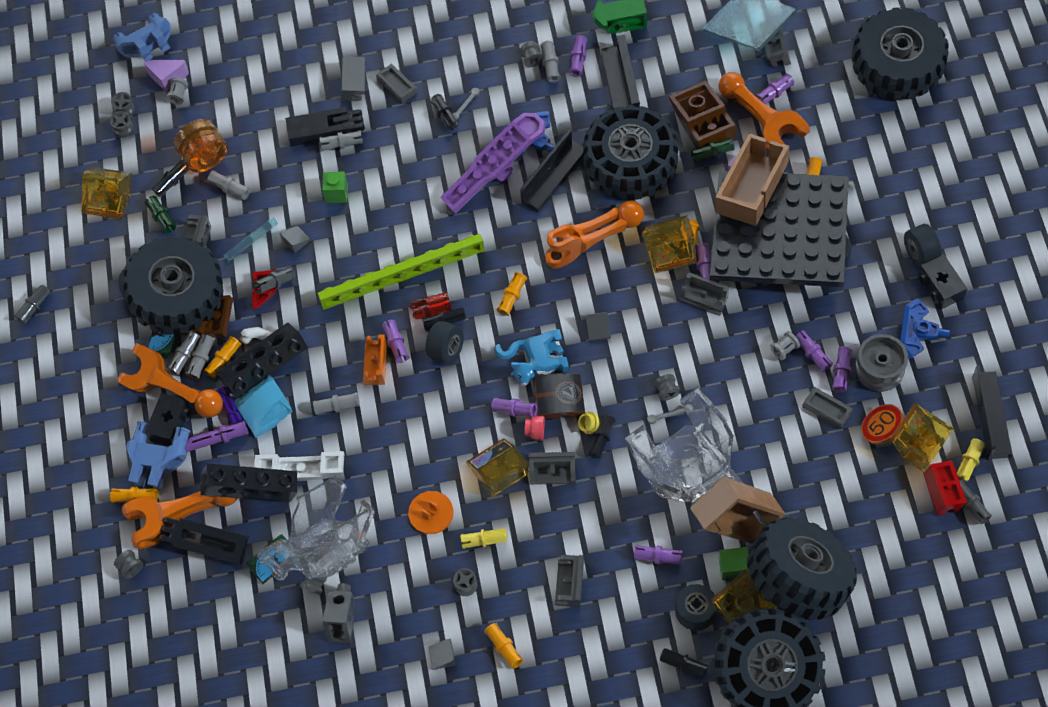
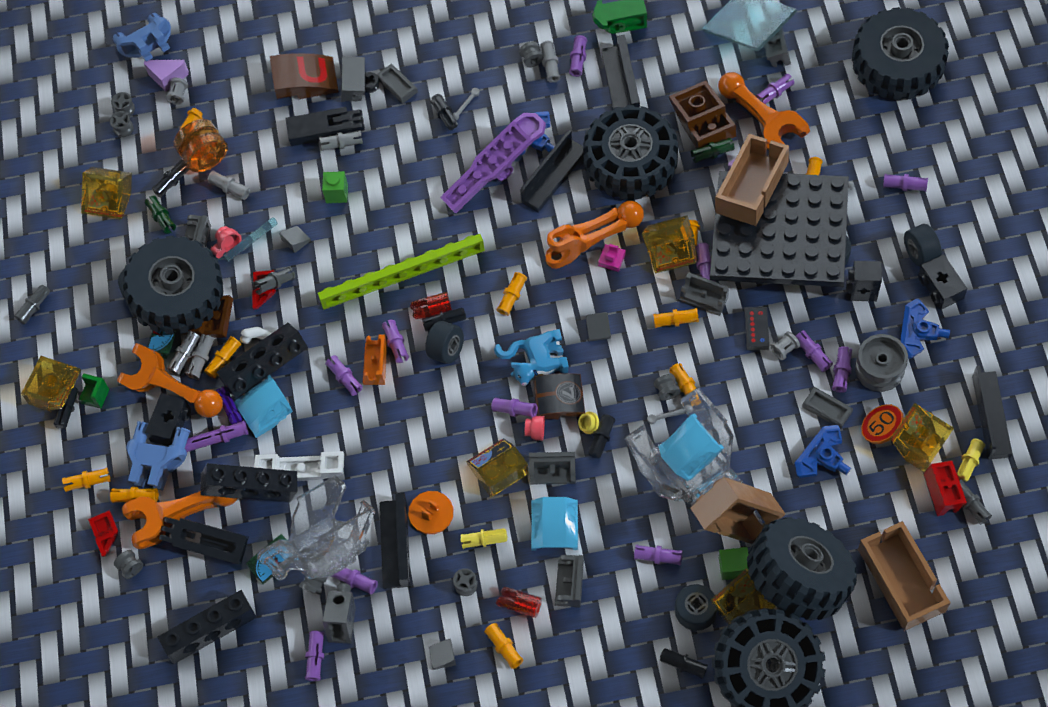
(50, 384): none -> clear yellow slope
(63, 414): none -> black axle
(86, 479): none -> light orange pin
(94, 391): none -> green panel
(104, 531): none -> red slope
(193, 114): none -> light orange pin
(206, 627): none -> black brick
(226, 240): none -> coral piece
(303, 75): none -> reddish brown slope
(314, 655): none -> medium lavender pin
(336, 403): light grey pin -> none
(344, 375): none -> medium lavender pin
(356, 580): none -> medium lavender pin
(371, 87): none -> black bush
(395, 542): none -> black panel
(519, 602): none -> clear red hinge
(554, 523): none -> medium azure slope
(611, 257): none -> dark pink tile
(676, 318): none -> light orange pin
(684, 382): none -> light orange pin
(689, 449): none -> medium azure slope
(756, 328): none -> black tile
(822, 453): none -> blue piece
(864, 281): none -> black brick
(903, 576): none -> medium nougat piece
(905, 182): none -> medium lavender pin

